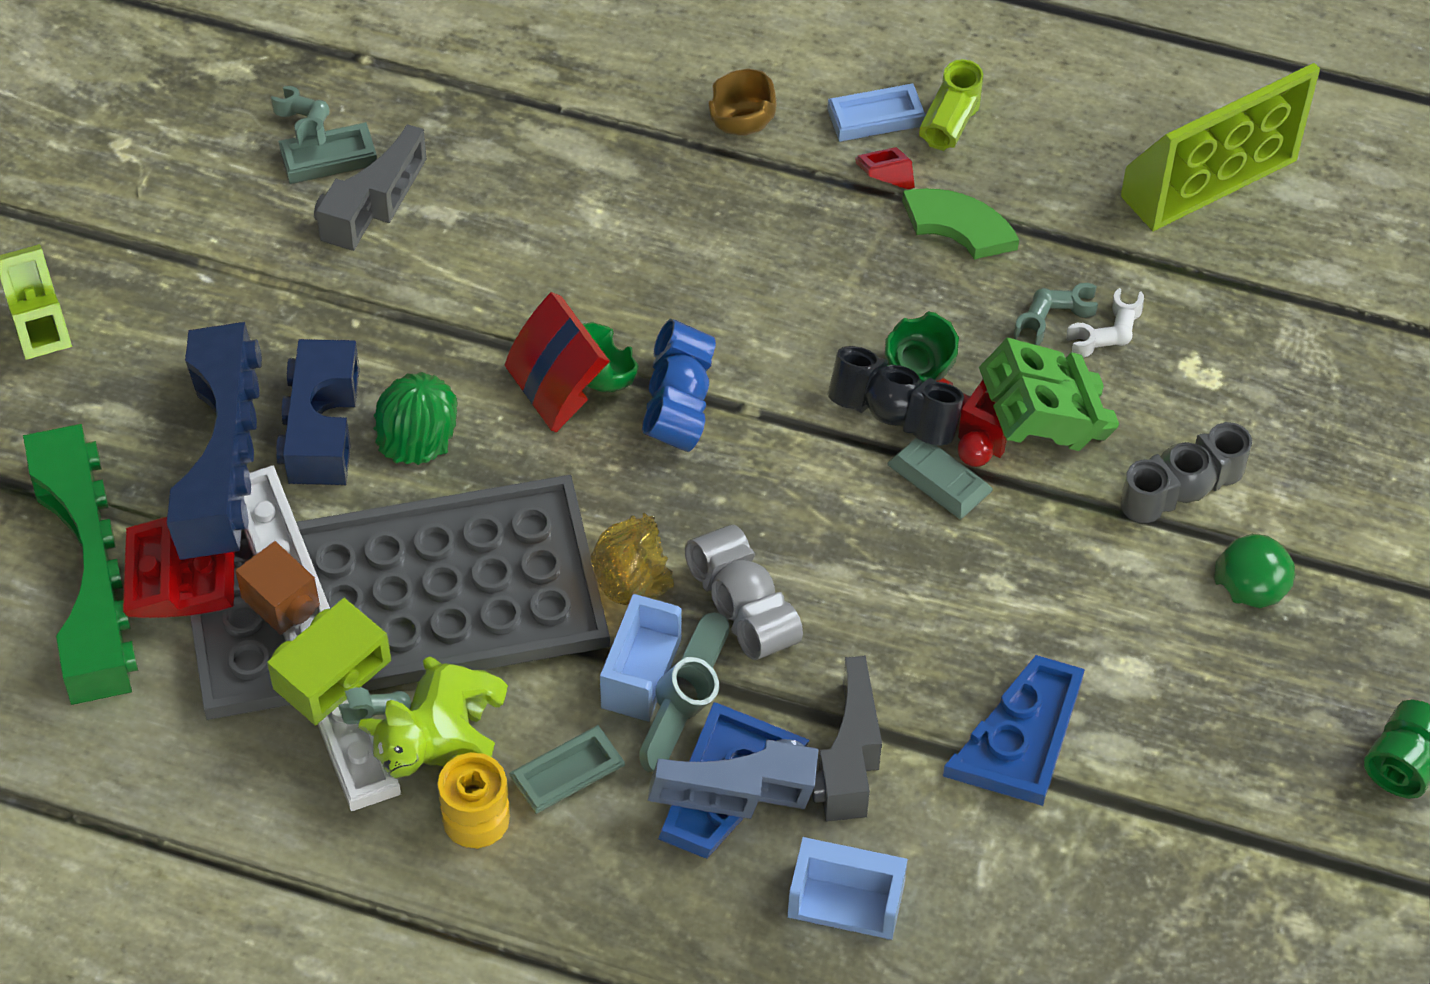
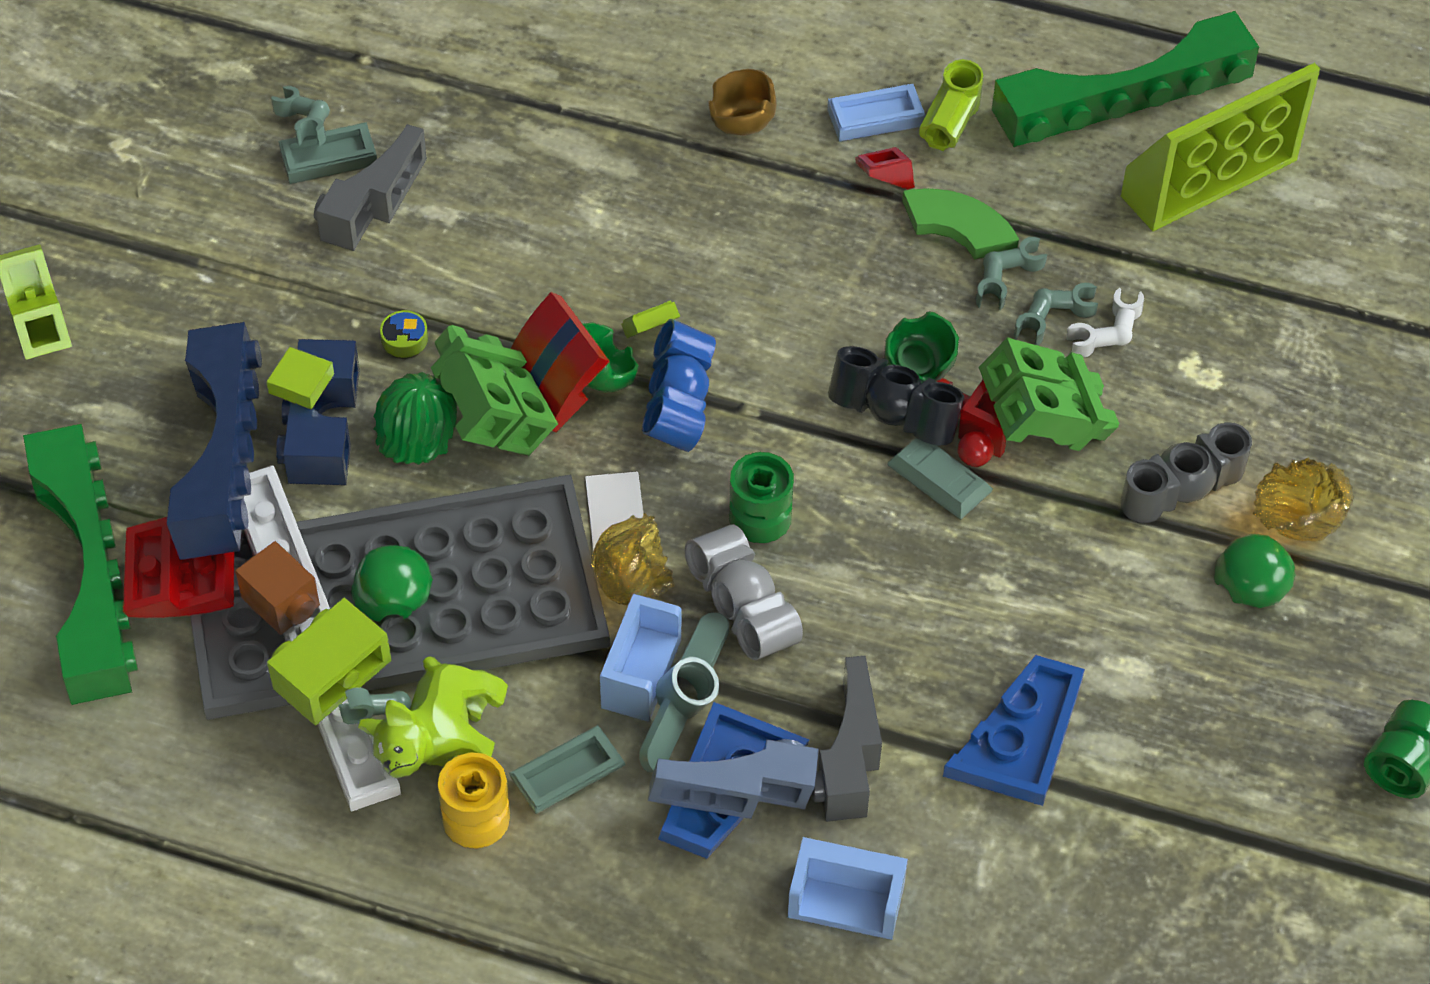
(300, 377): none -> lime tile
(391, 582): none -> green hair
(404, 334): none -> tile
(492, 392): none -> bright green hips
(612, 500): none -> white sticker
(649, 319): none -> lime tile
(761, 496): none -> green wheel
(995, 262): none -> sand green arm
(1050, 103): none -> green arch
(1304, 499): none -> clear yellow hair

